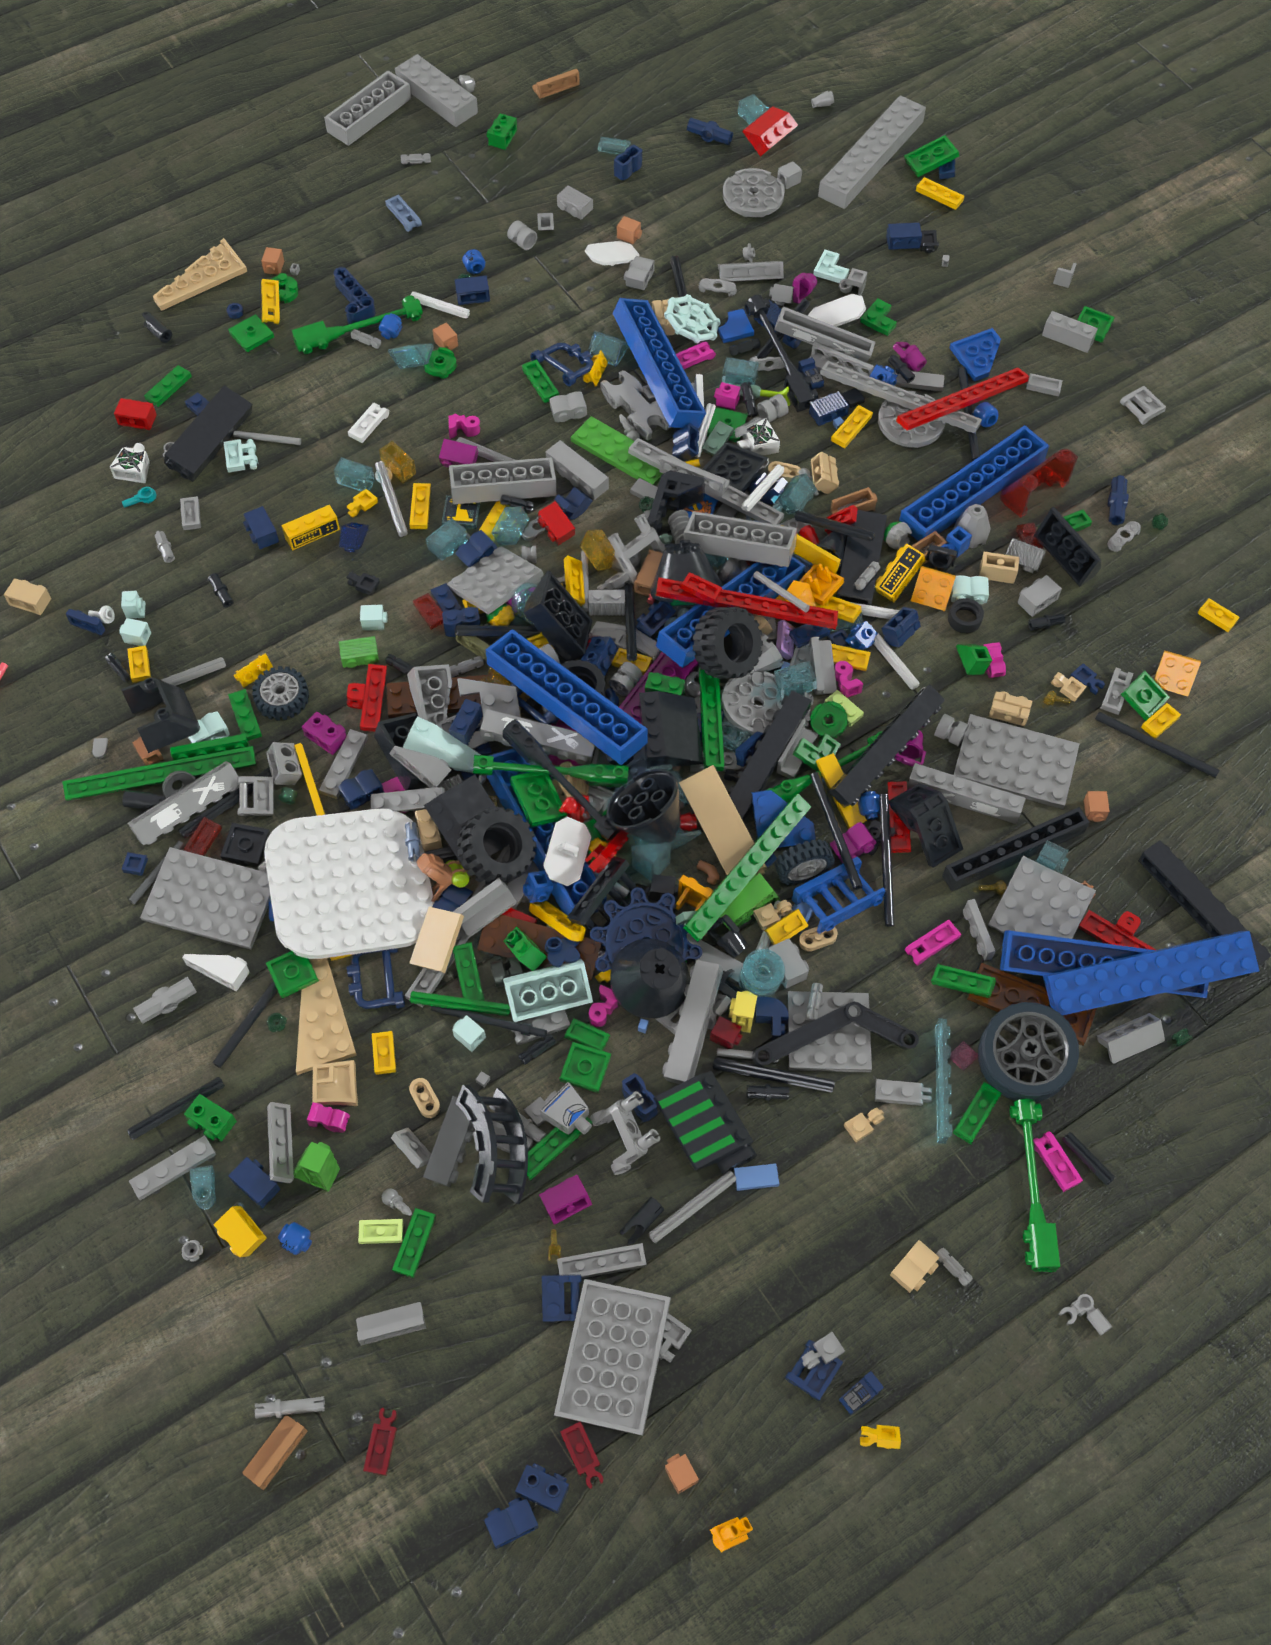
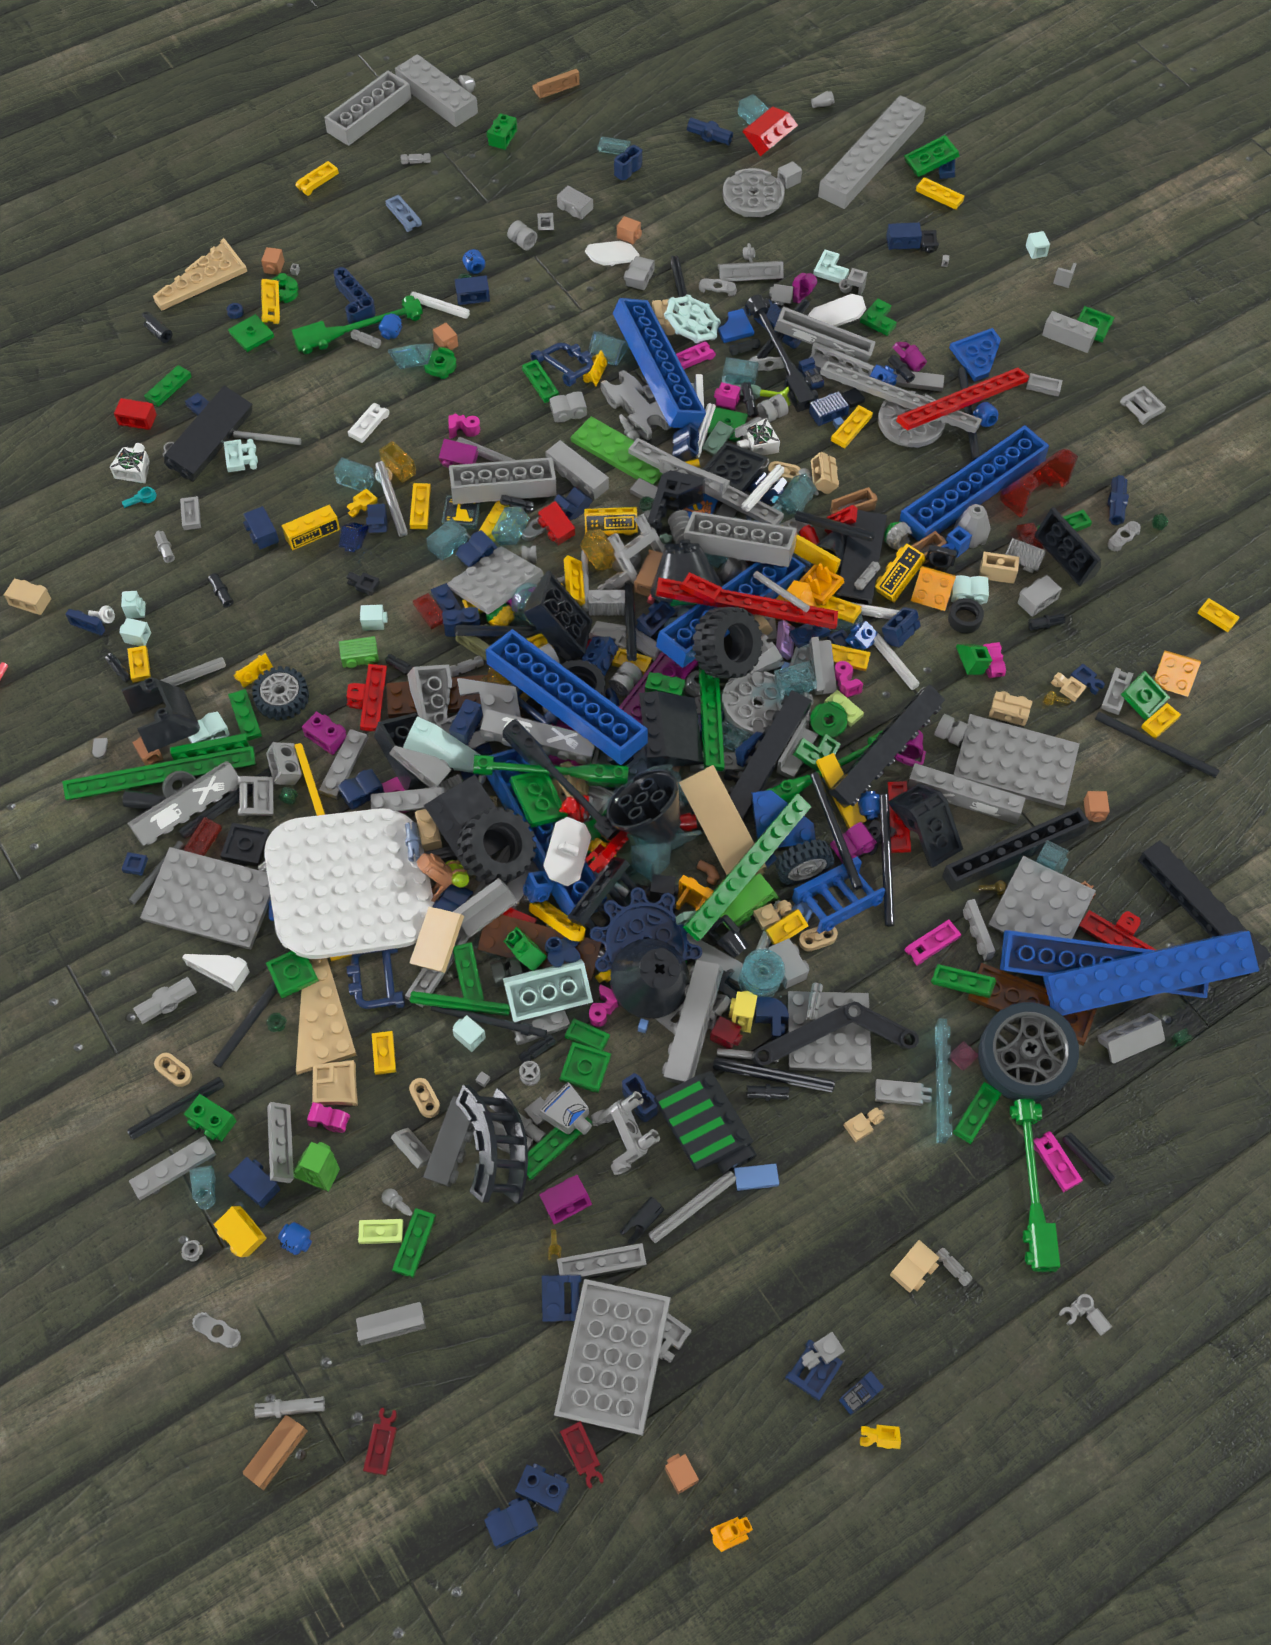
(174, 1070): none -> tan plate
(205, 1324): none -> light grey piece
(317, 178): none -> yellow plate
(377, 518): none -> dark blue brick
(529, 1068): none -> light grey wheel
(612, 520): none -> brick
(1037, 245): none -> light aqua brick

